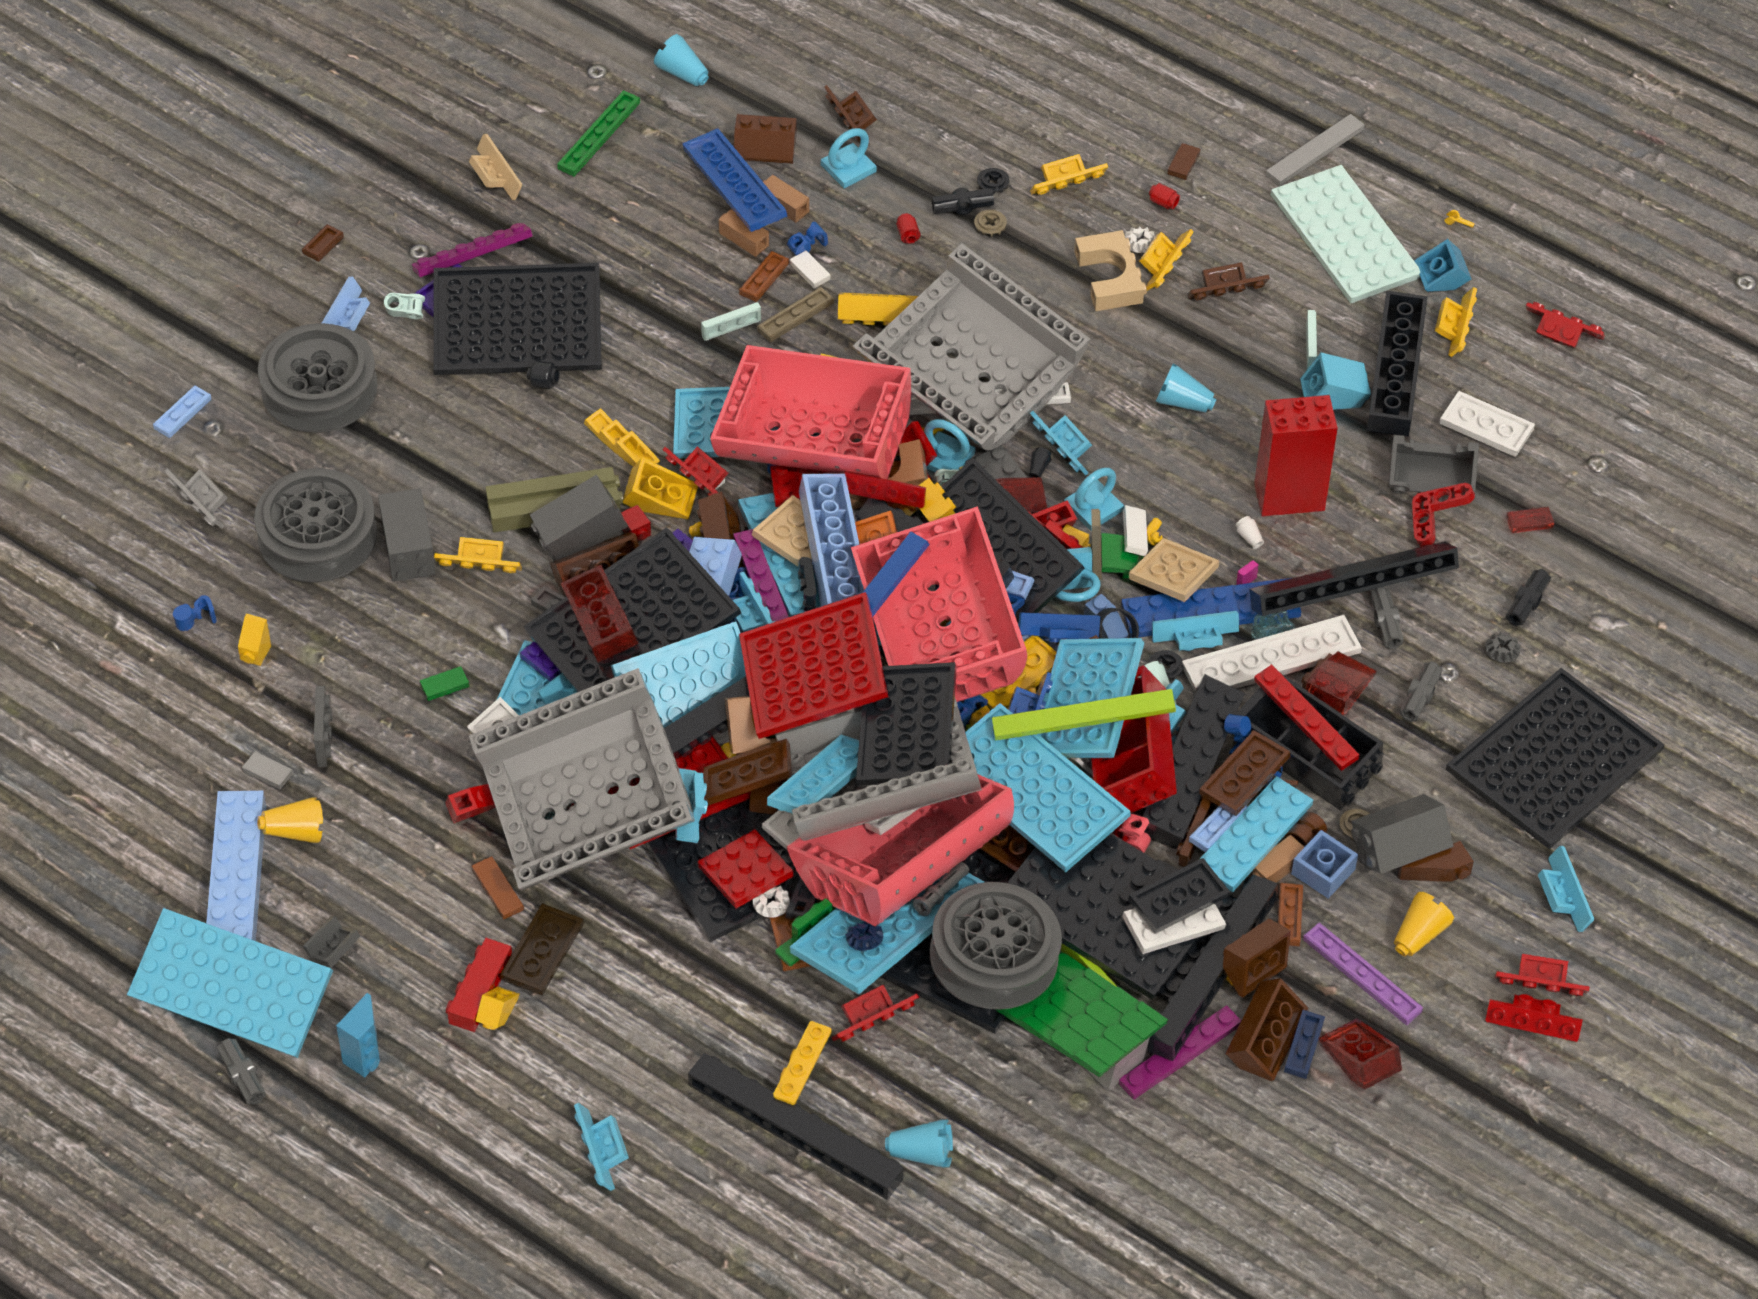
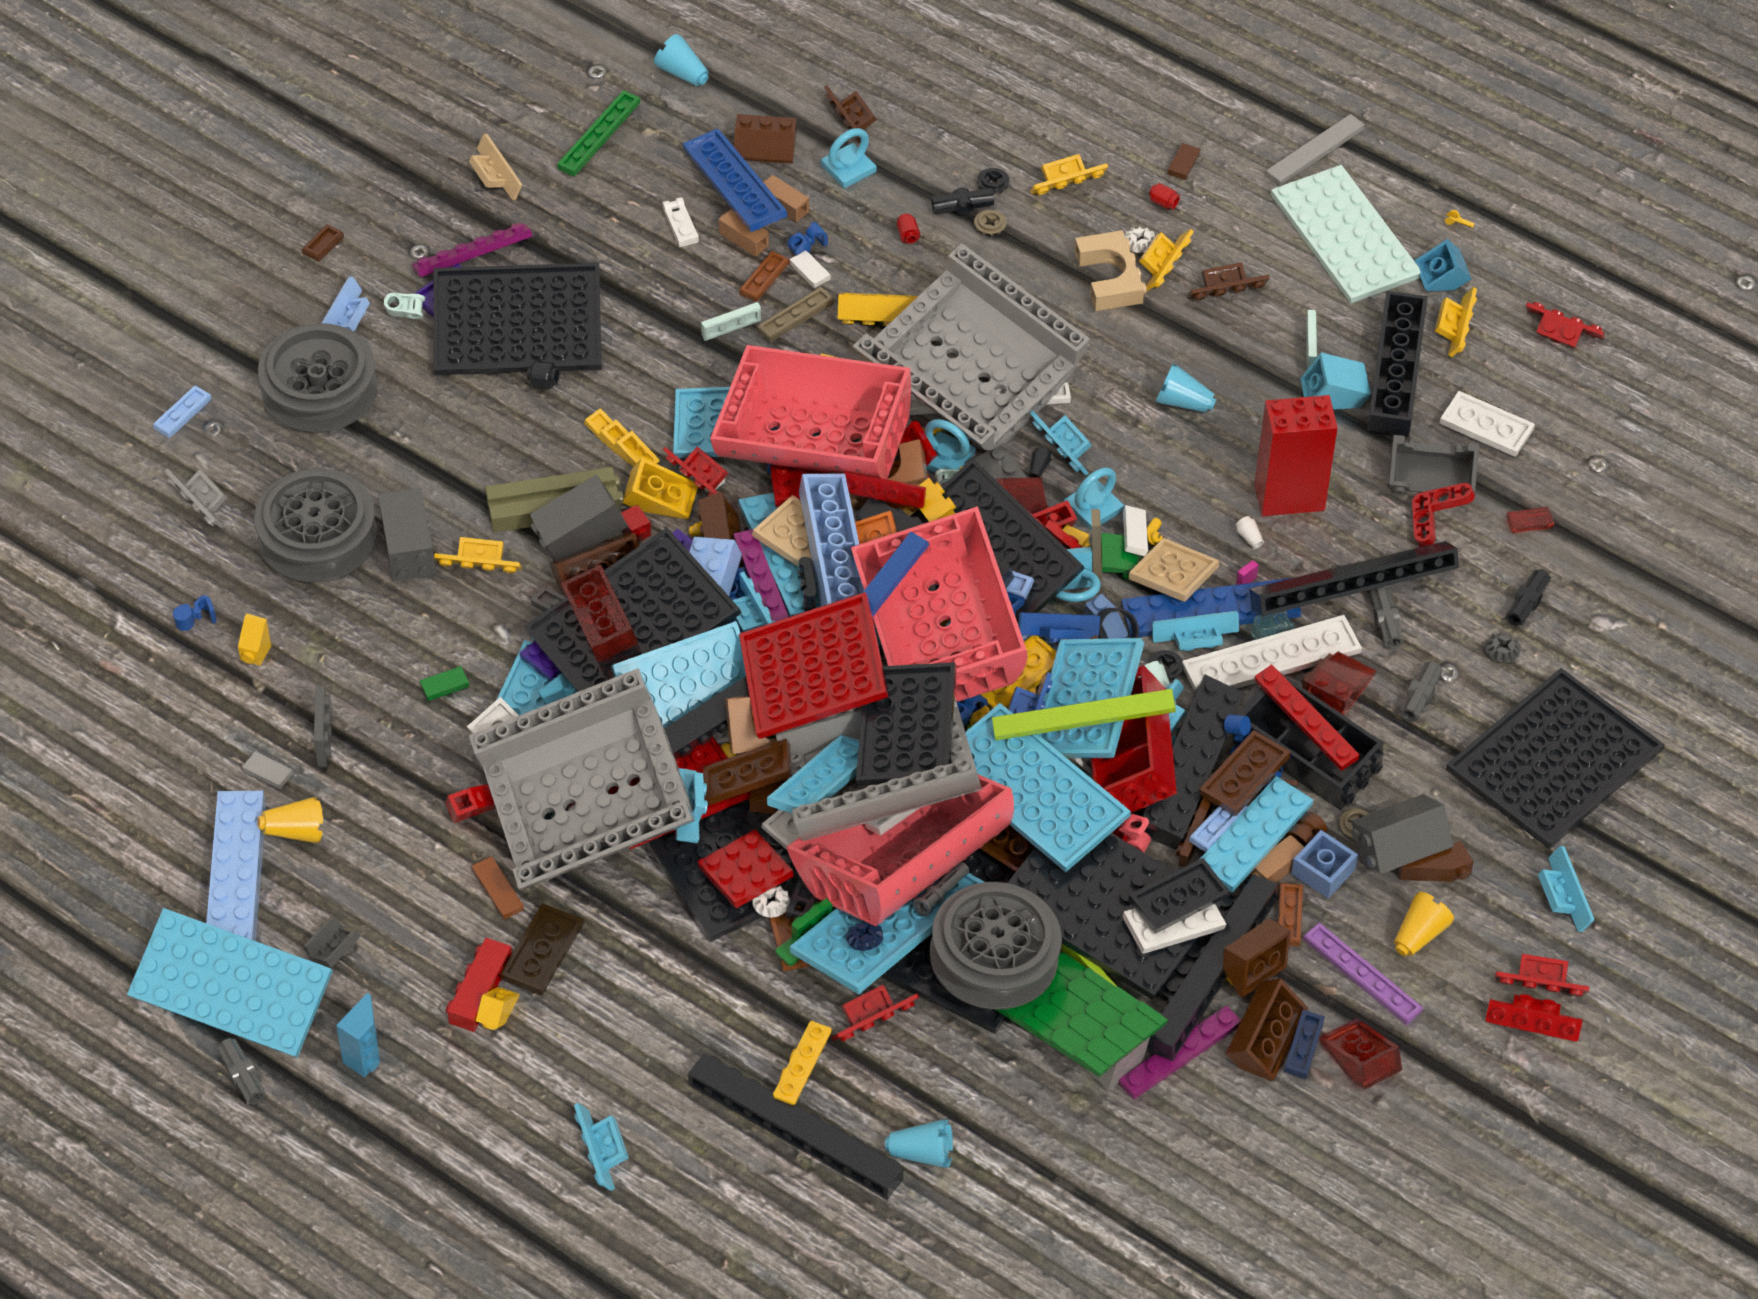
(680, 222): none -> white plate

